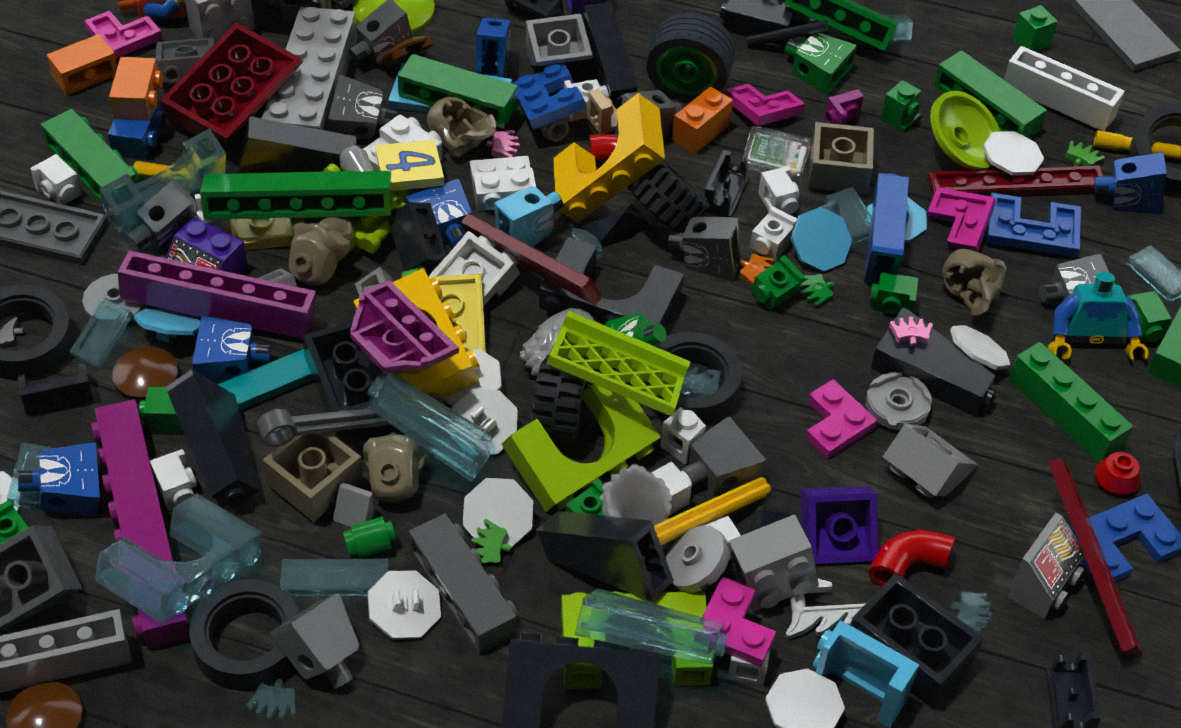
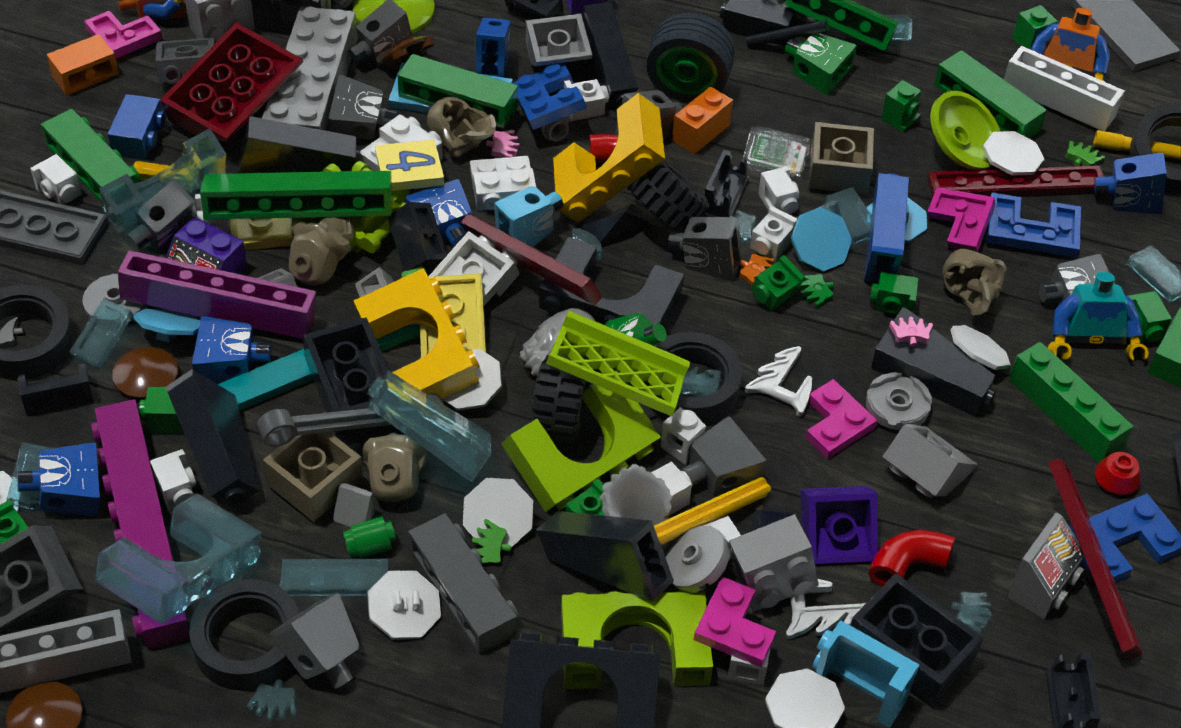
(135, 88): orange brick -> none
(355, 159): light grey cone -> none
(398, 332): magenta wedge -> none
(491, 412): white piece -> none
(601, 112): tan bracket -> none
(650, 627): clear light blue slope -> none
(746, 225): none -> clear light blue piece
(762, 108): dark pink plate -> none
(774, 374): none -> white piece
(844, 107): magenta bracket -> none
(1075, 44): none -> torso

